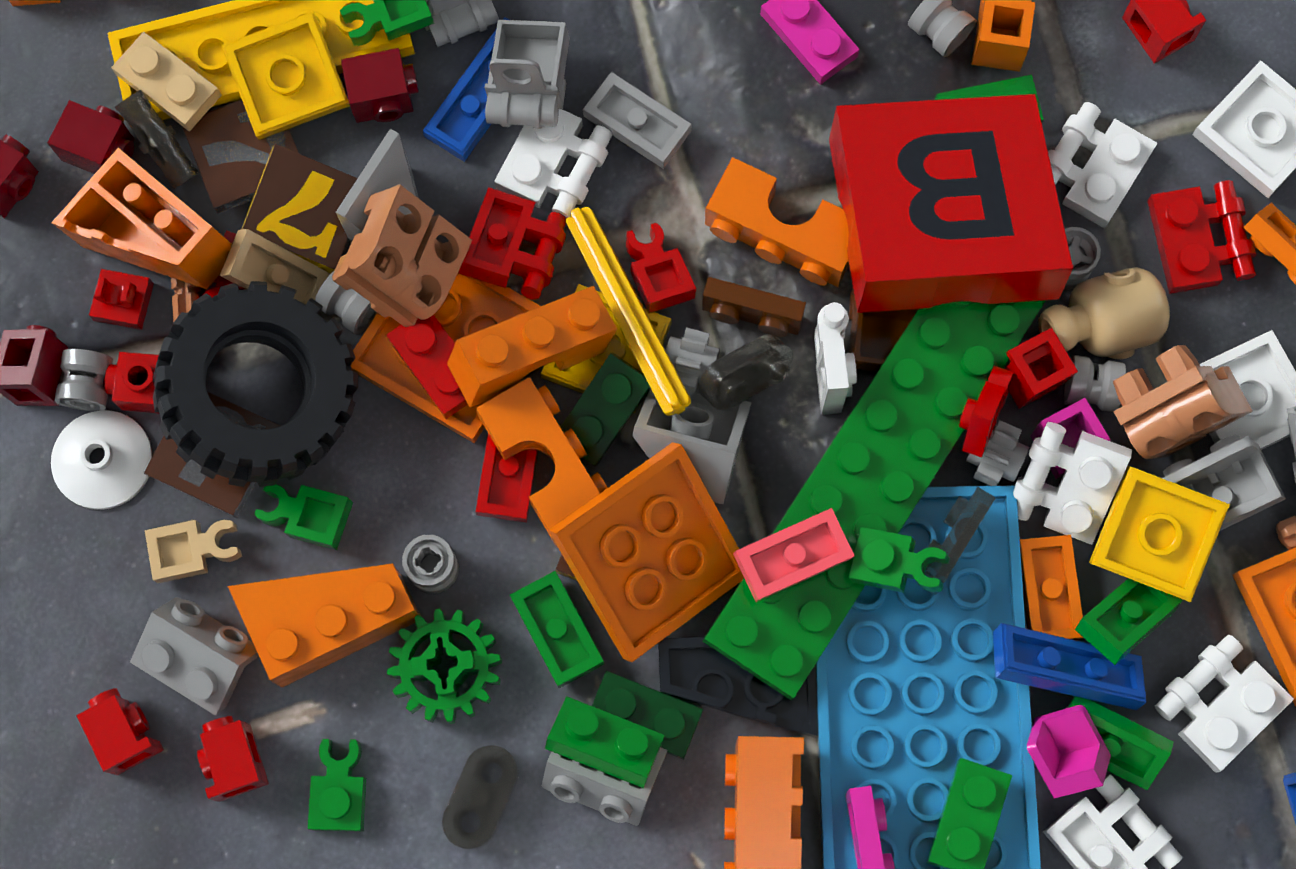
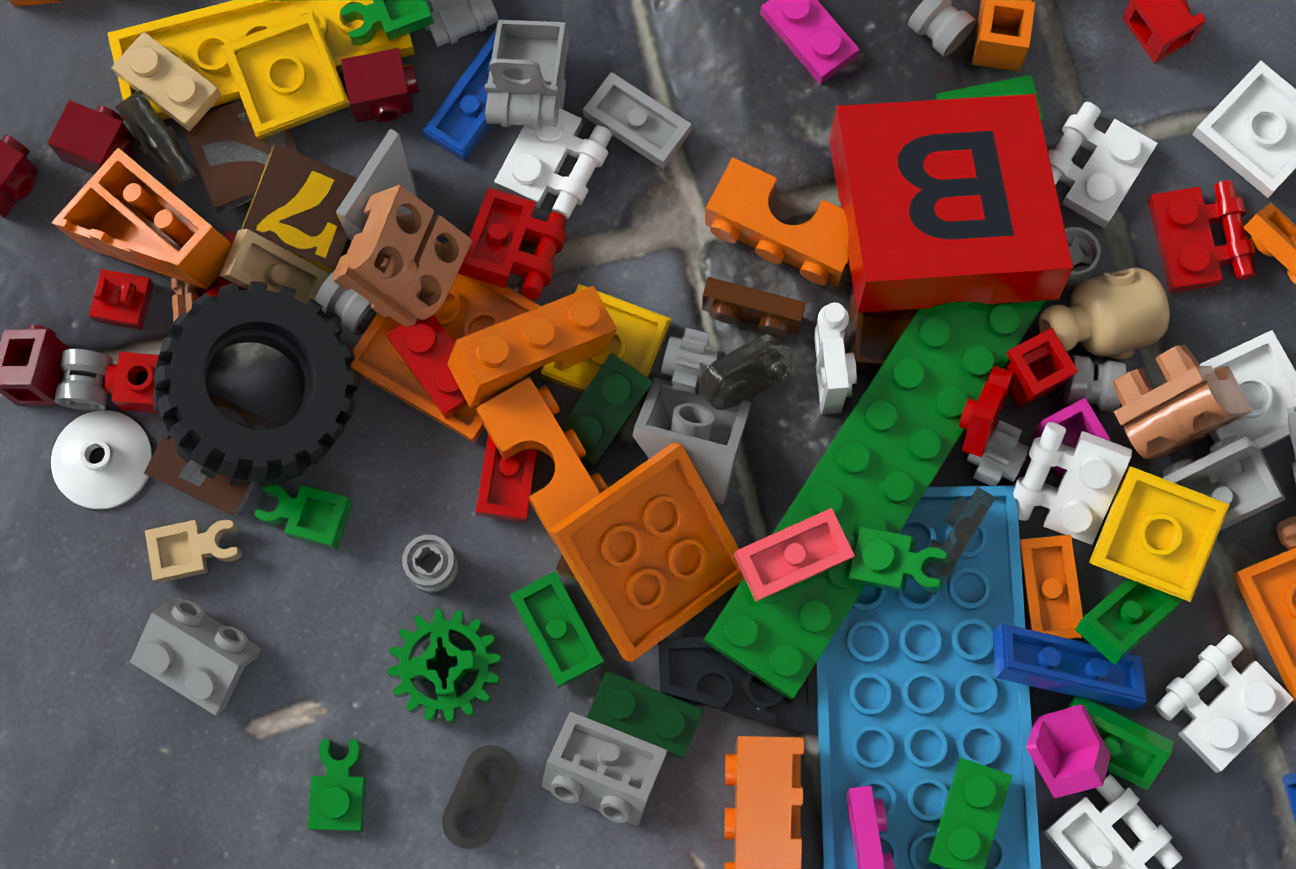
(117, 732): red brick -> none
(230, 758): red brick -> none
(322, 617): orange wedge -> none
(604, 742): green plate -> none
(628, 312): yellow axle -> none
(659, 274): red plate -> none

